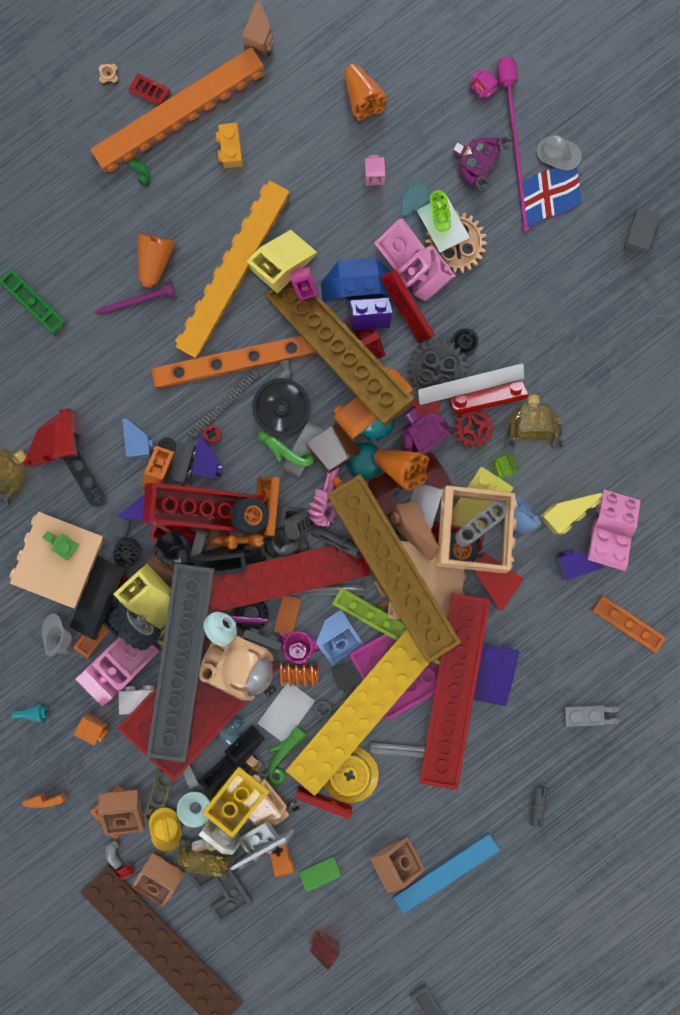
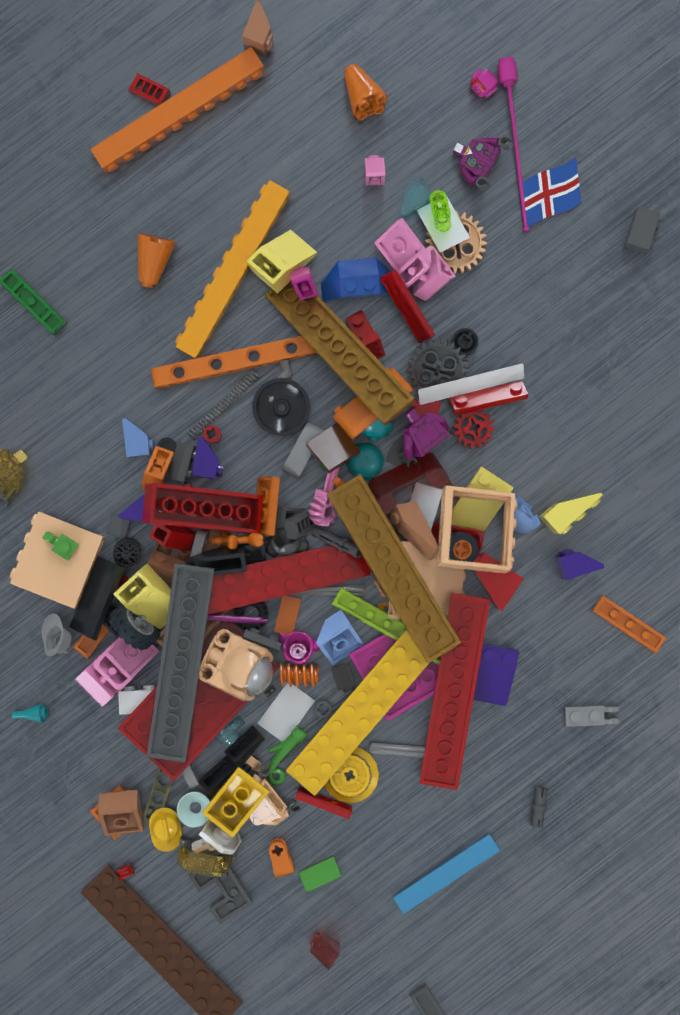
(40, 801): orange slope -> none
(54, 439): red brick -> none
(80, 475): black beam -> none
(92, 729): orange brick -> none
(103, 72): light nougat plate -> none
(110, 854): light grey arm -> none
(143, 171): green arm -> none
(158, 880): nougat slope -> none
(169, 290): magenta piece -> none
(173, 548): black hair -> none
(217, 631): light aqua piece -> none
(230, 151): light orange brick -> none
(257, 515): black wheel -> none
(258, 841): light grey bracket -> none
(280, 449): bright green plant -> none
(369, 313): dark purple slope -> none
(397, 865): nougat slope -> none
(403, 467): orange cone -> none
(488, 519): light grey beam -> none
(506, 465): clear neon green beam -> none
(535, 422): clear yellow torso -> none
(559, 153): light grey piece -> none
(613, 530): bright pink piece -> none

